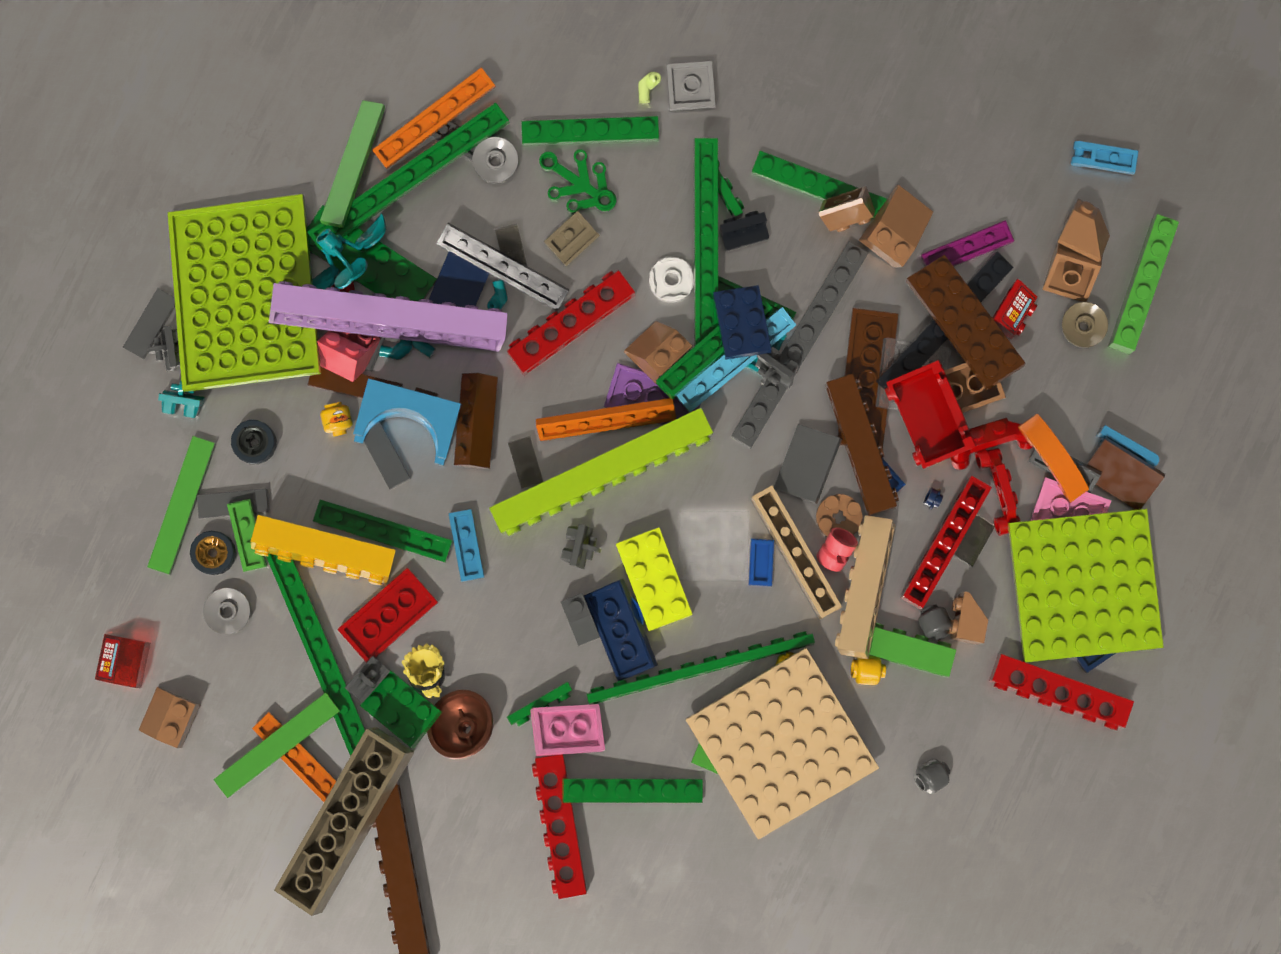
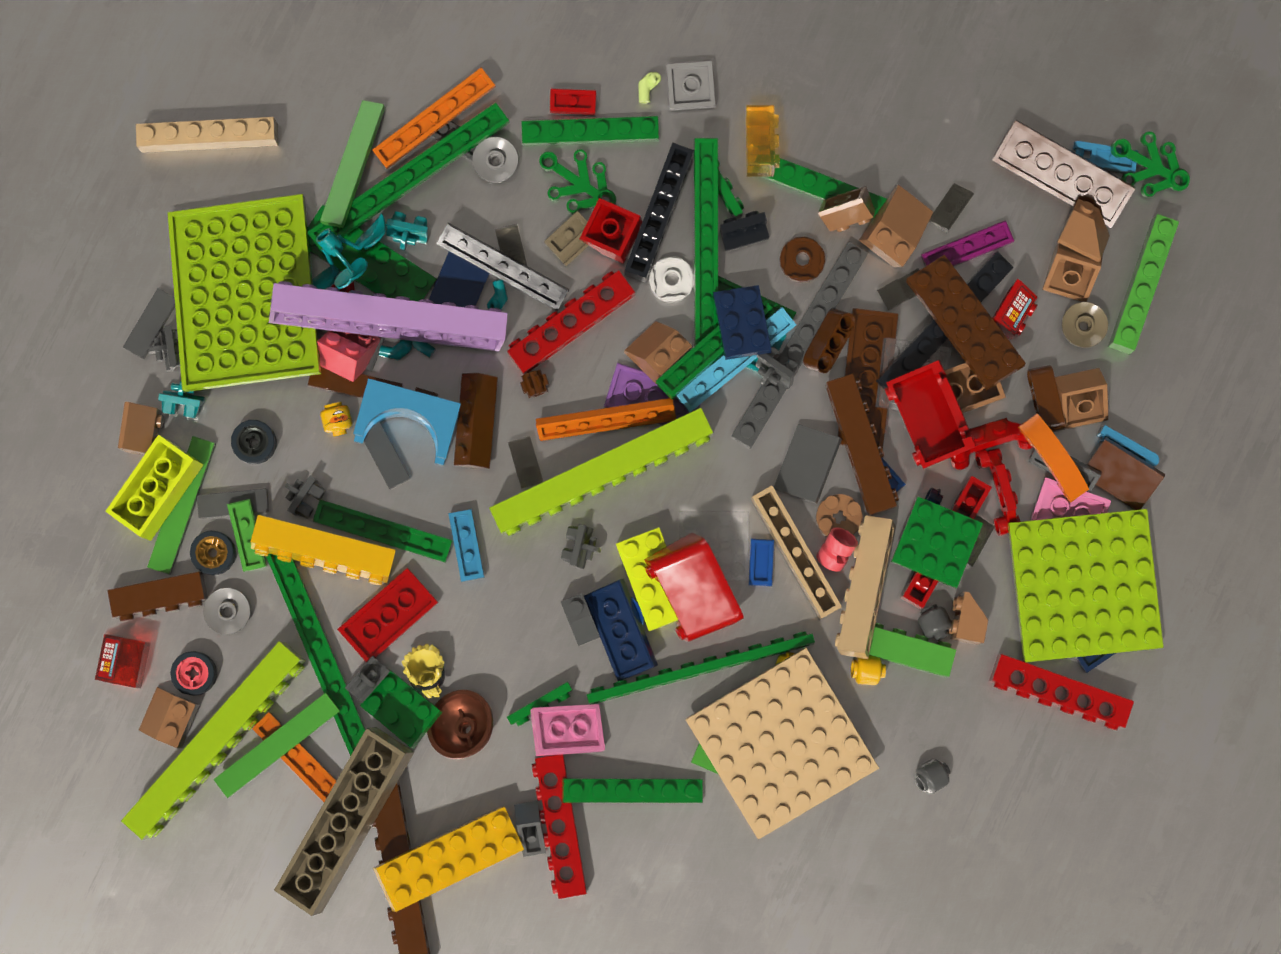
(139, 427): none -> medium nougat slope
(154, 488): none -> neon yellow brick
(157, 595): none -> reddish brown brick
(200, 683): none -> wheel
(207, 134): none -> tan brick
(213, 741): none -> lime brick
(298, 505): none -> dark grey hips
(405, 232): none -> teal hips
(448, 858): none -> yellow brick
(530, 828): none -> dark grey slope
(534, 383): none -> reddish brown gear
(573, 101): none -> red plate
(611, 230): none -> red slope
(659, 212): none -> black brick
(694, 587): none -> windscreen
(761, 141): none -> clear yellow brick
(797, 272): none -> reddish brown tile
(829, 341): none -> reddish brown beam
(897, 292): none -> clear smoke slope
(937, 542): none -> green plate
(951, 207): none -> clear smoke slope
(1046, 397): none -> reddish brown beam
(1062, 171): none -> plate
(1083, 397): none -> medium nougat slope
(1153, 165): none -> green plant

